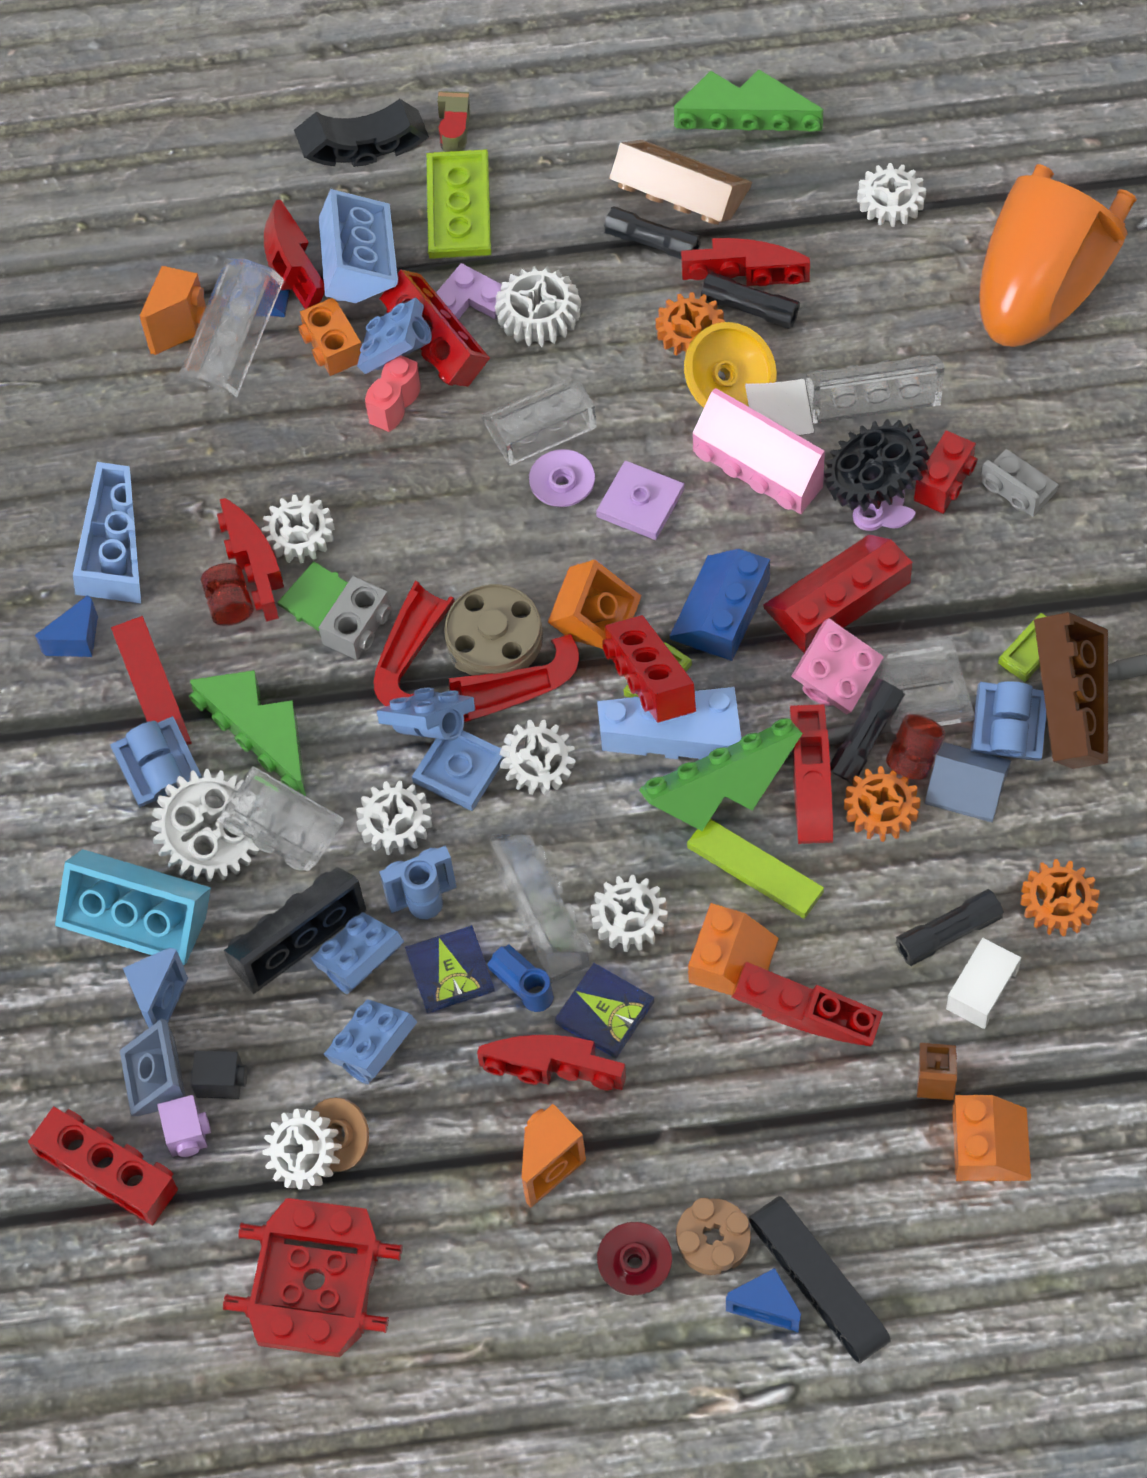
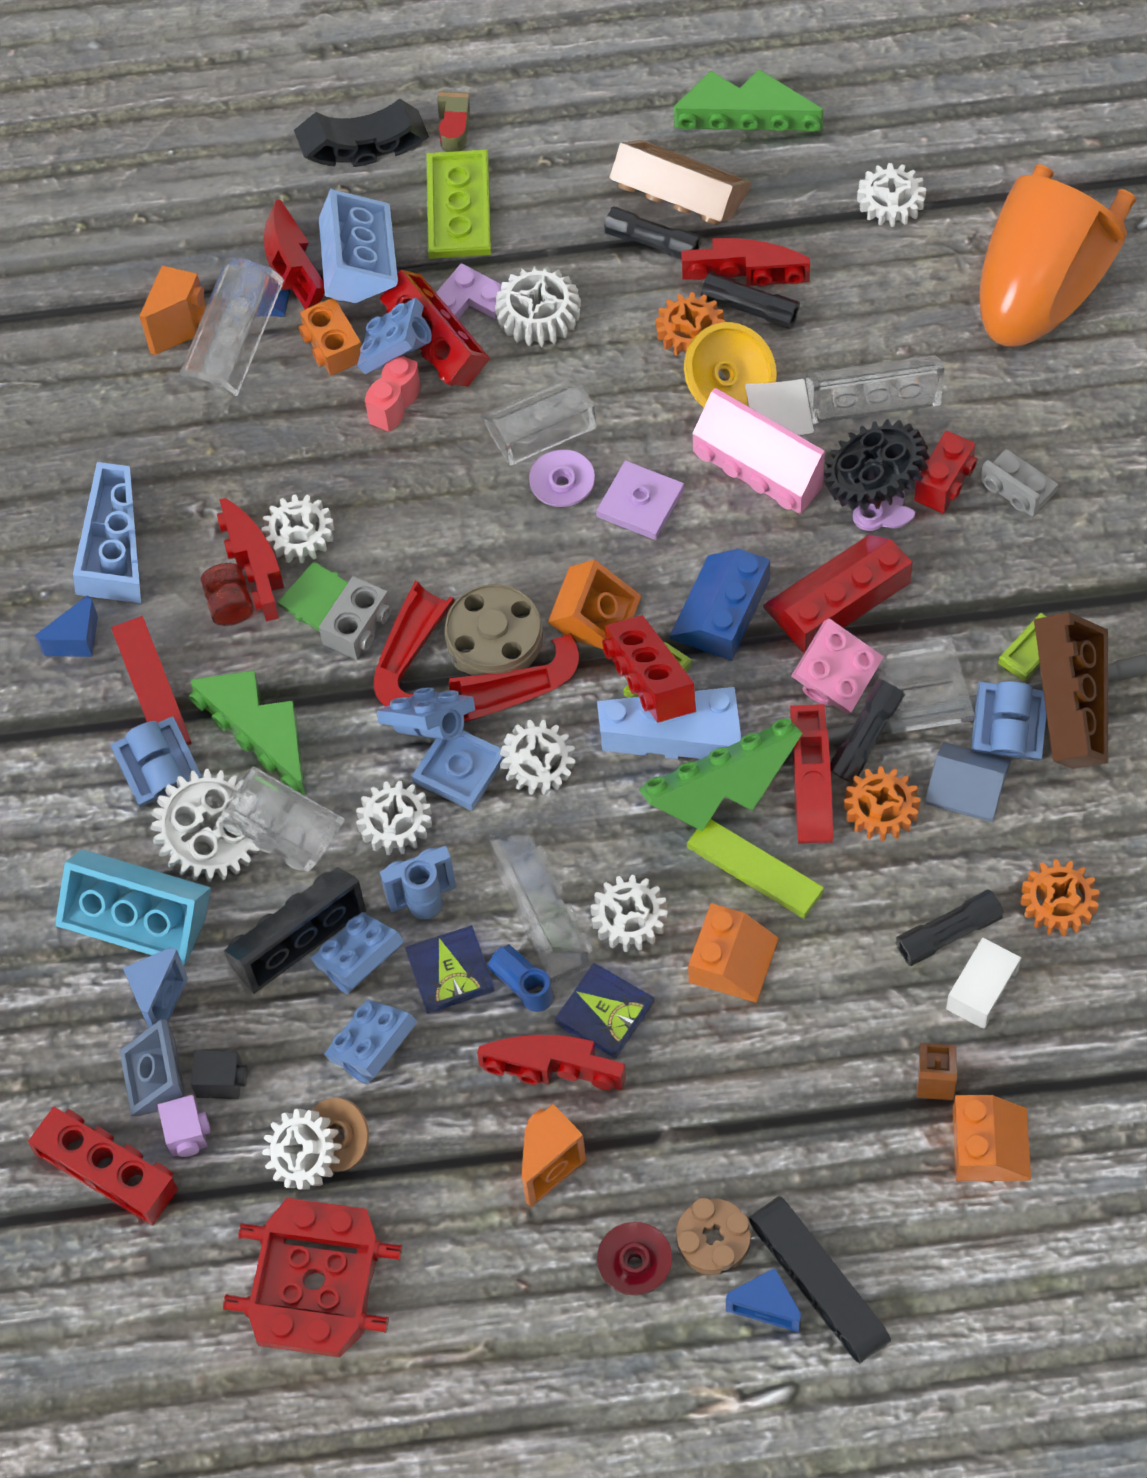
(807, 1009): red slope -> none
(915, 746): clear red wheel -> none

